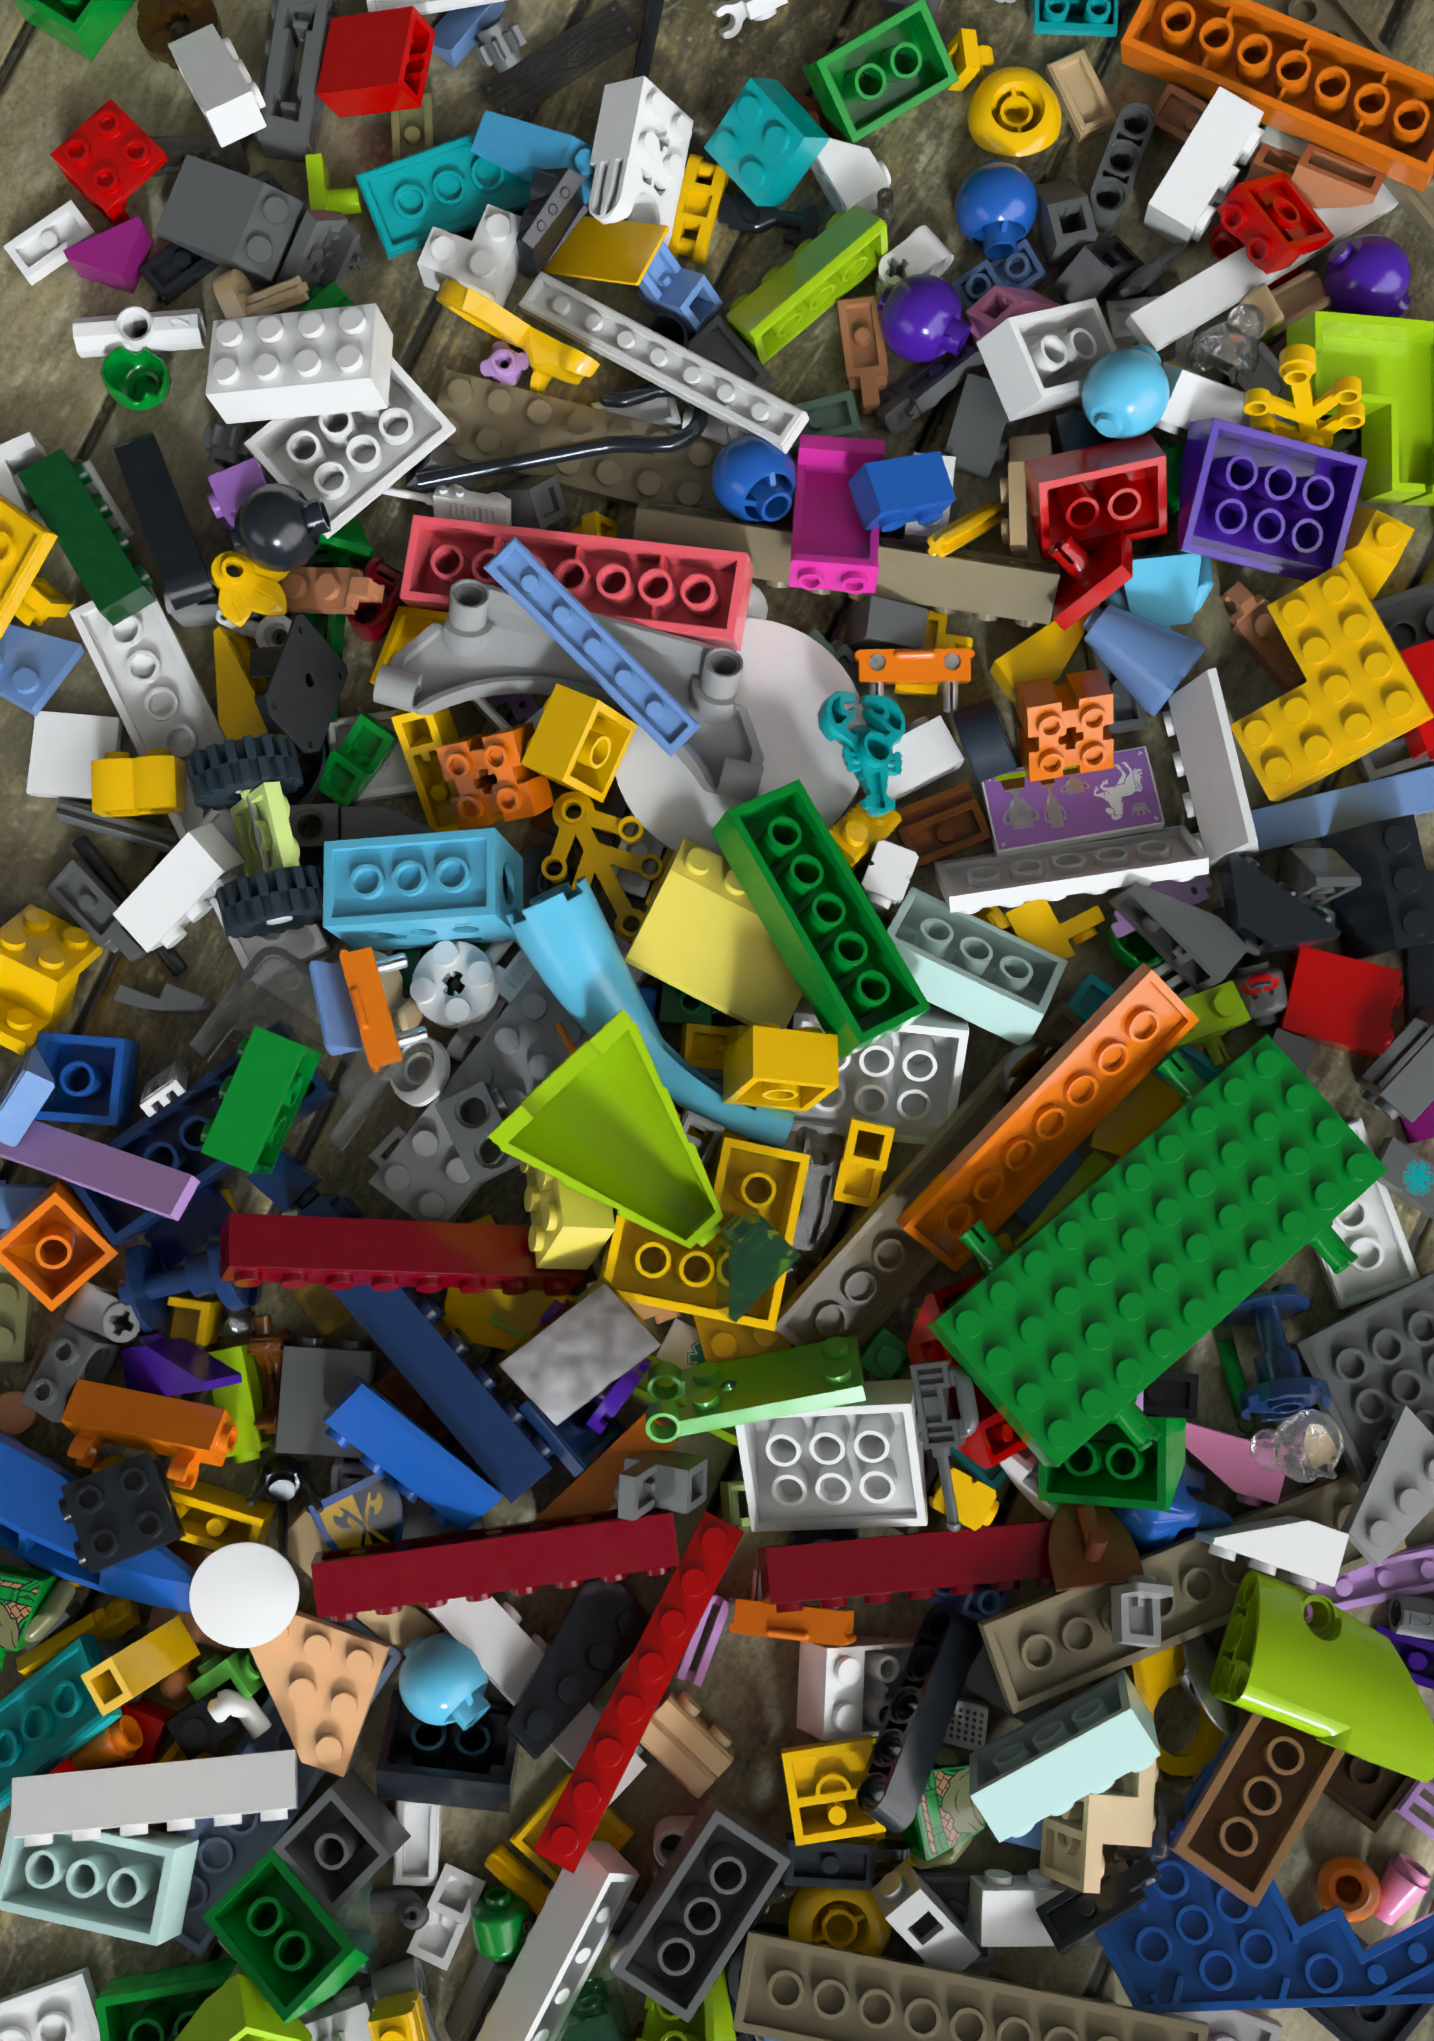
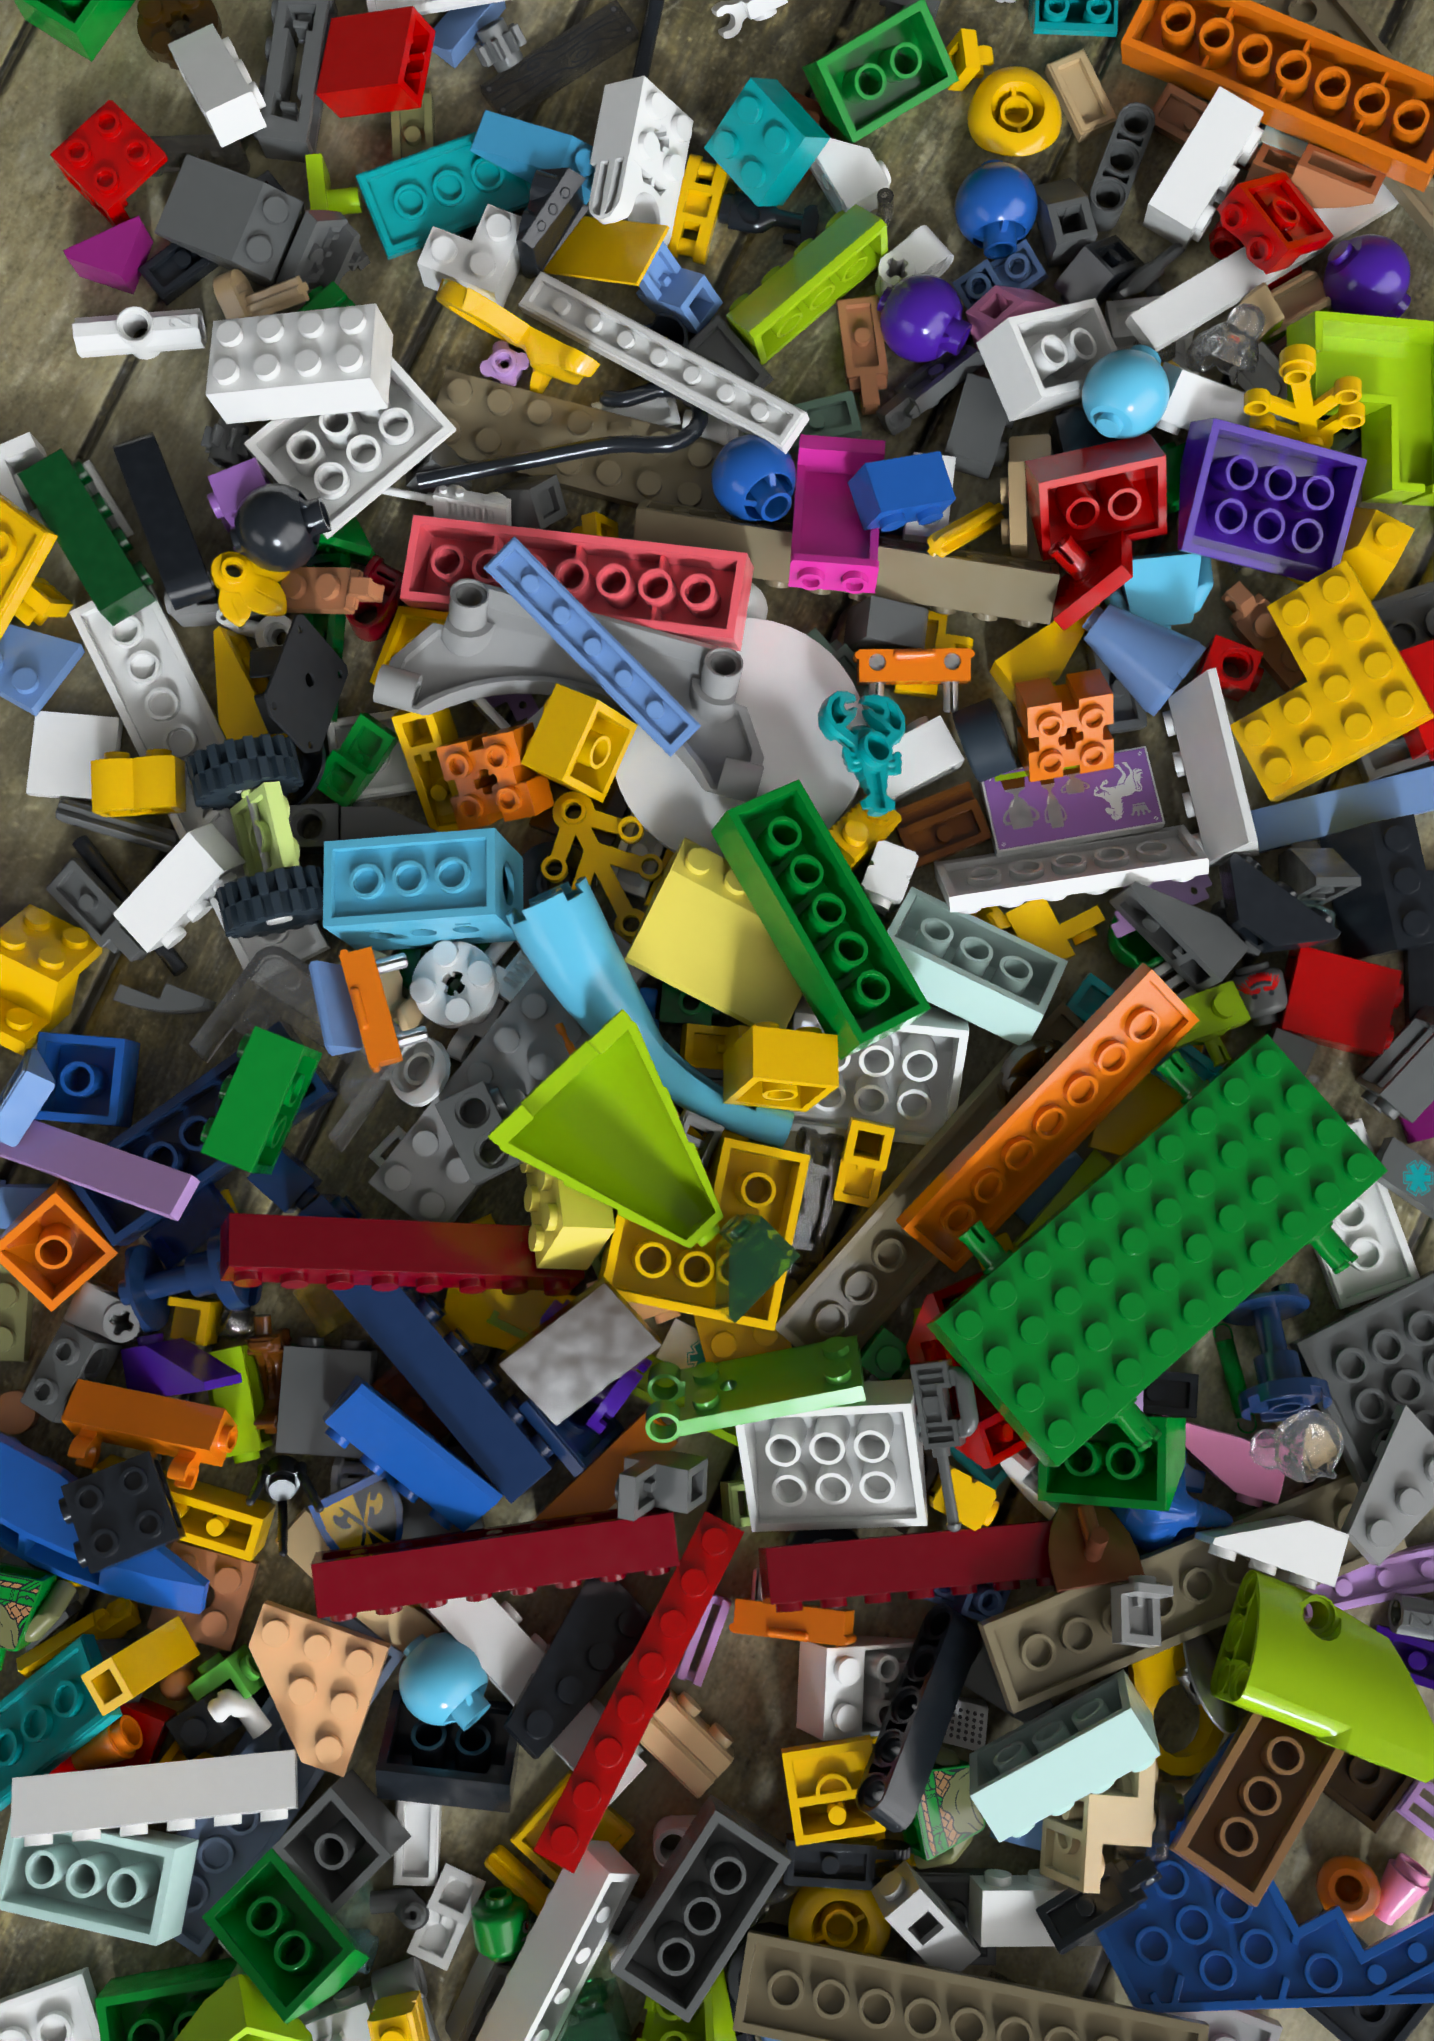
(41, 247): white plate -> none
(136, 378): green hair -> none
(170, 1079): white tile -> none
(244, 1594): white shield -> none
(1243, 657): none -> red brick

